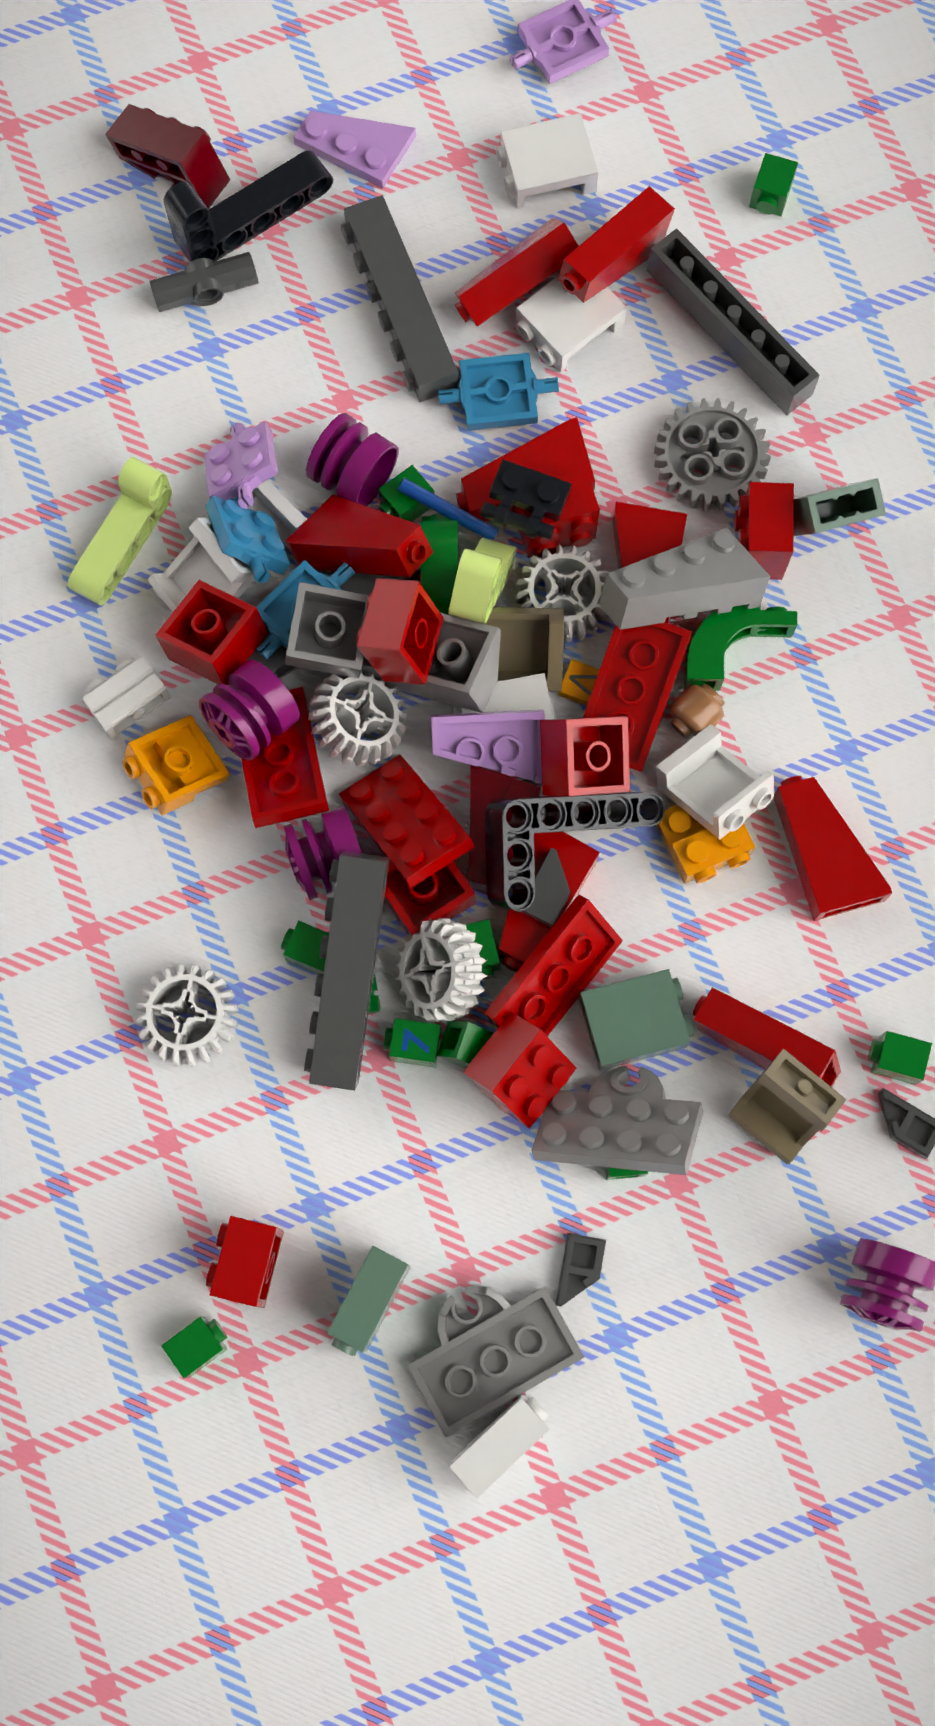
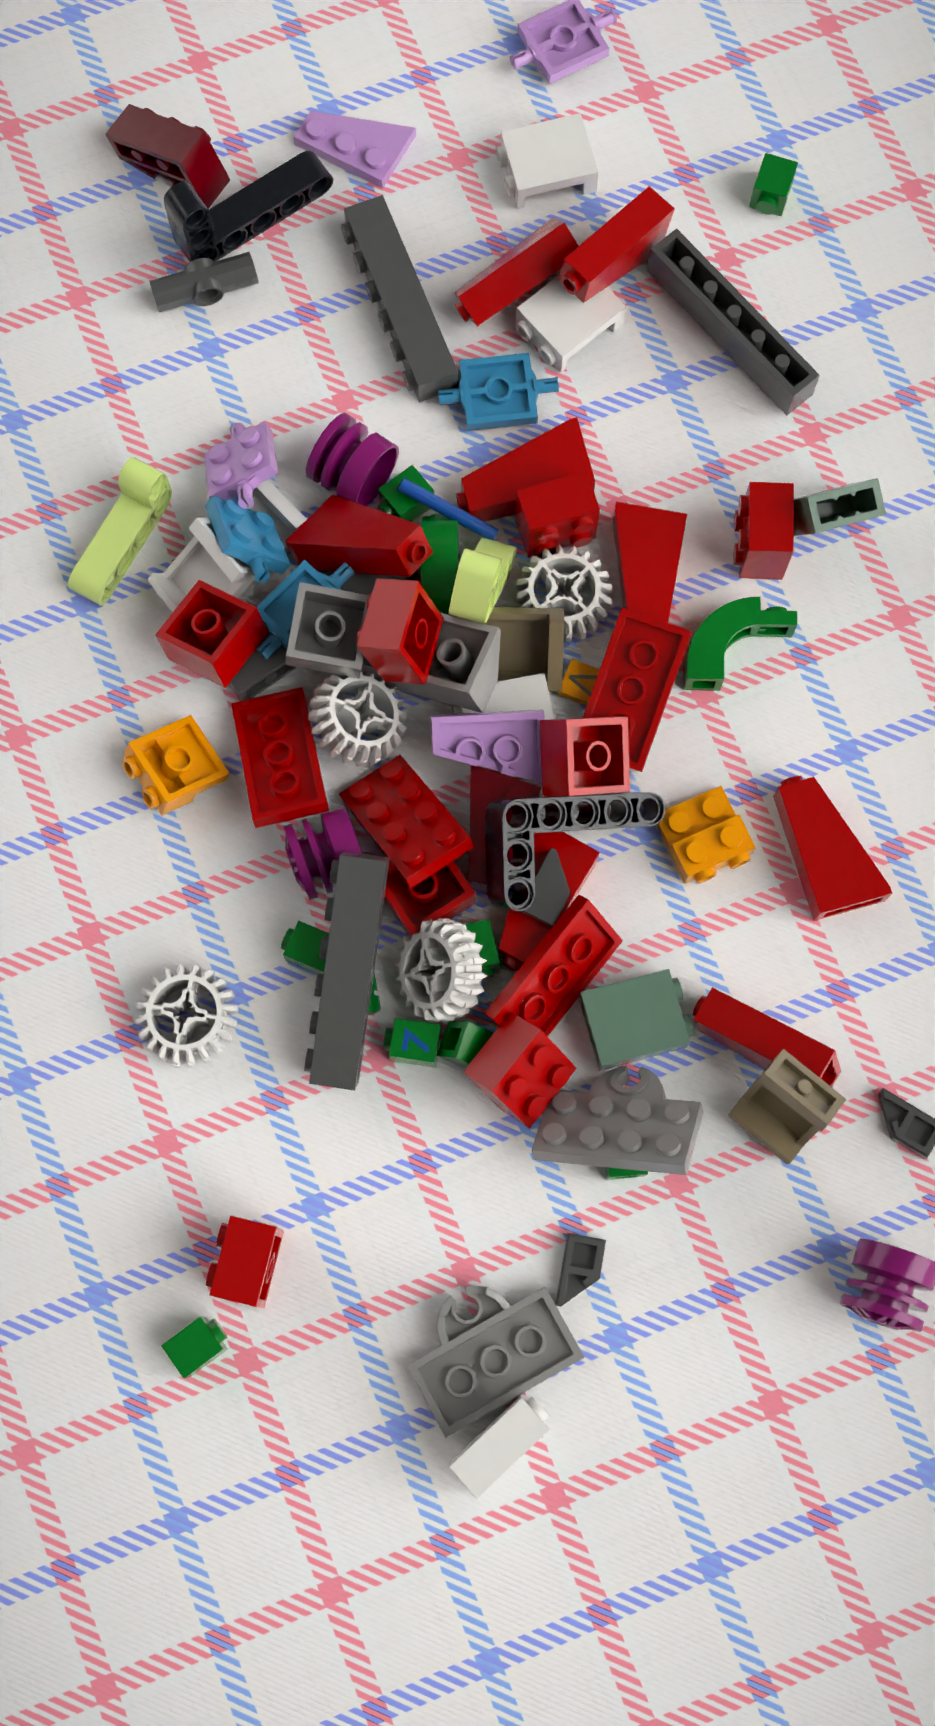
(125, 696): white brick -> none
(249, 709): magenta wheel -> none
(367, 1301): sand green brick -> none
(529, 491): black plate -> none
(685, 580): light grey wedge -> none
(696, 710): medium nougat head -> none
(705, 426): light grey gear -> none
(713, 783): white panel -> none
(899, 1057): green brick -> none

